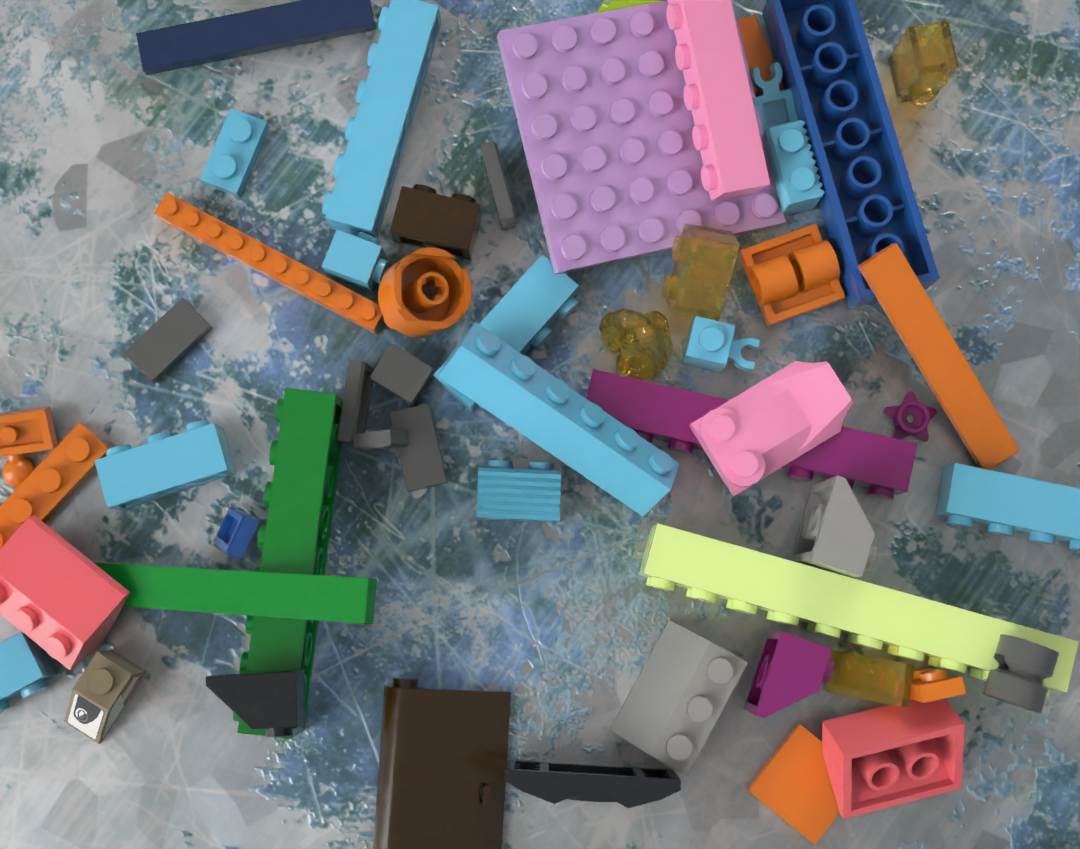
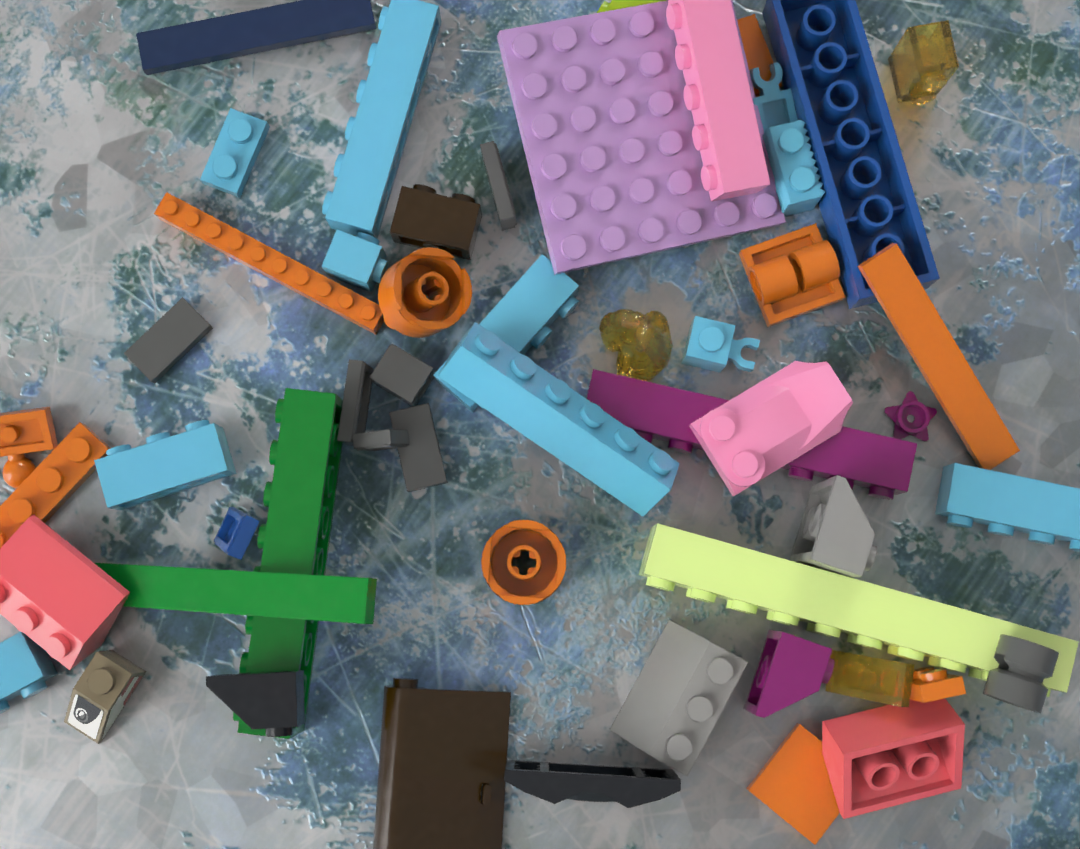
(507, 545): none -> orange brick
(518, 493): medium azure brick -> none
(700, 271): clear yellow brick -> none

